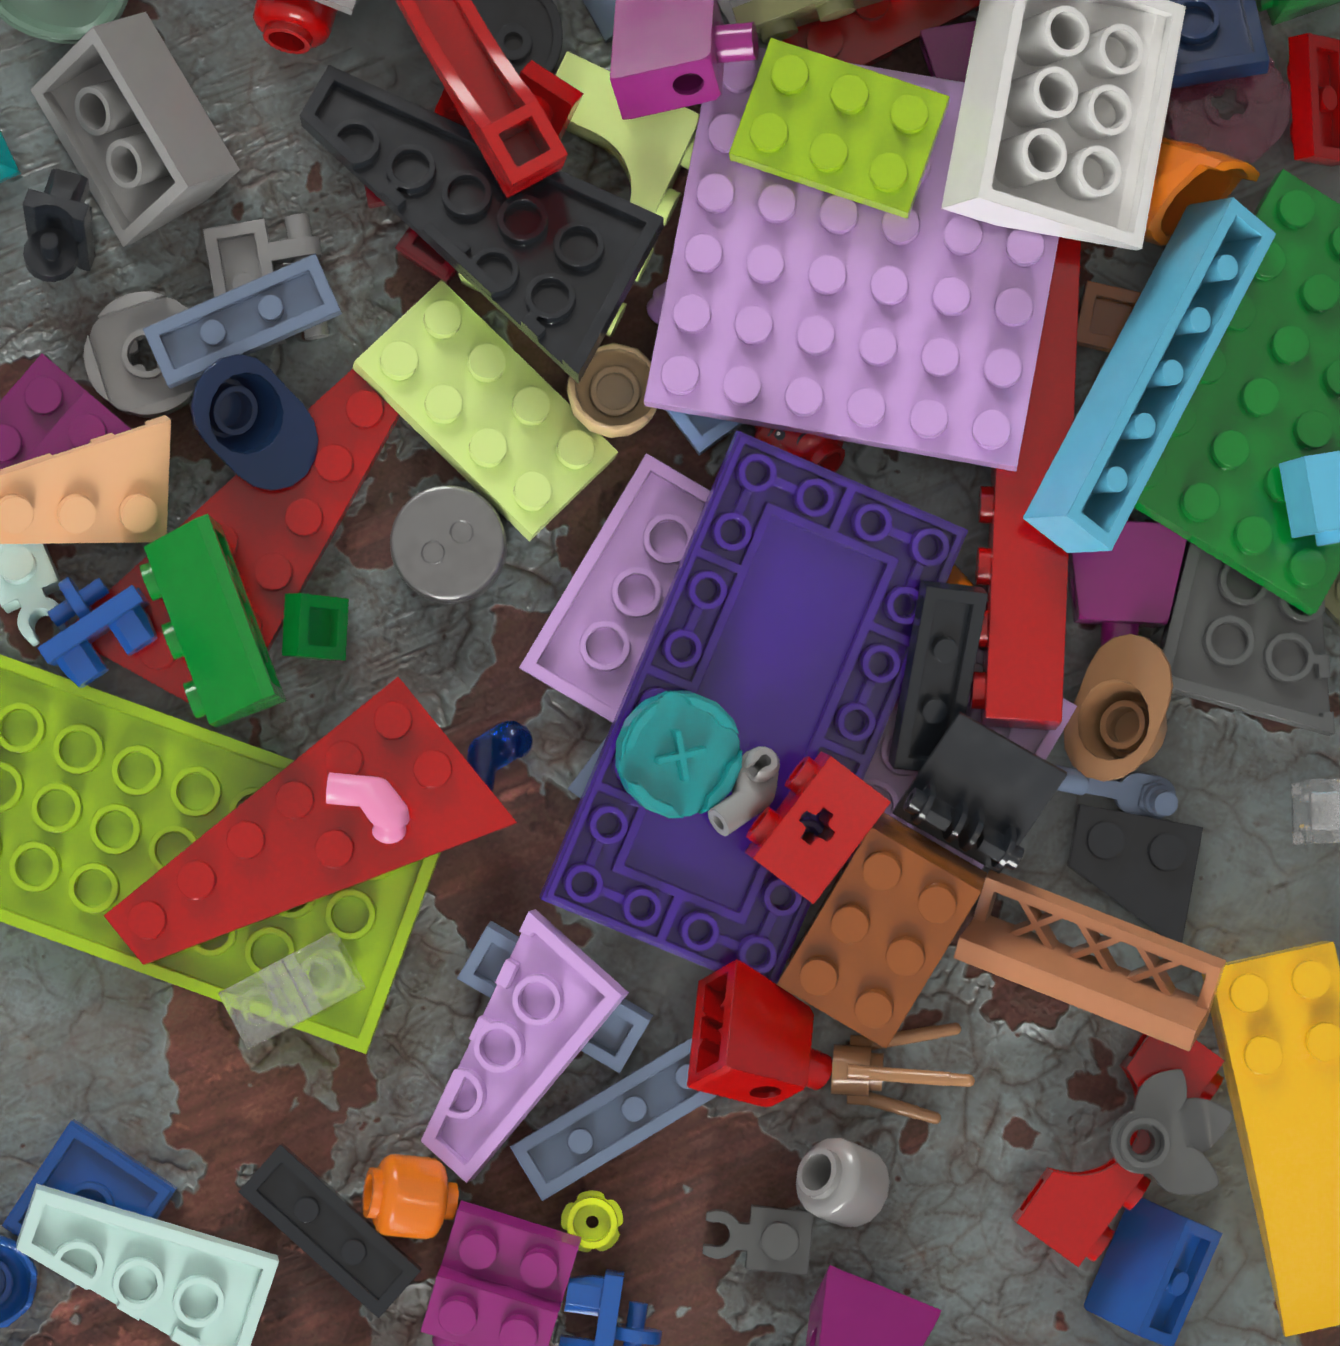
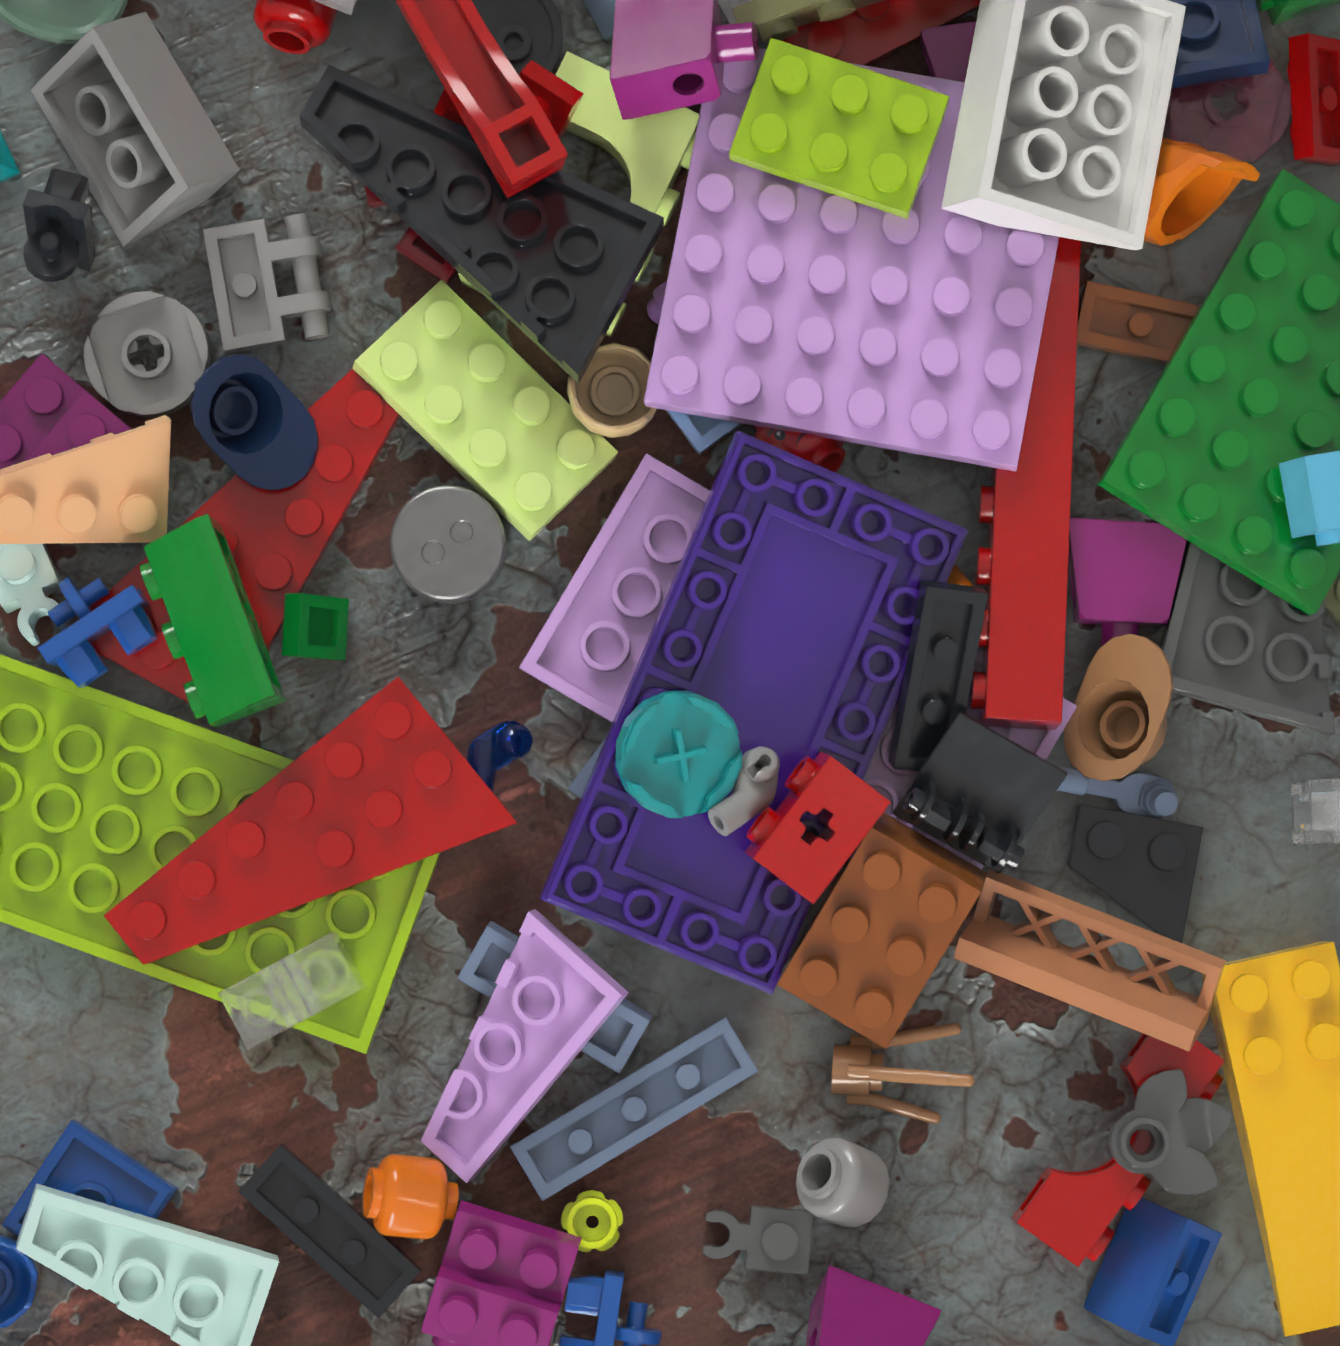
(242, 320): sand blue plate -> none
(377, 800): bright pink arm -> none
(752, 1039): red torso -> none
(1149, 376): medium azure brick -> none

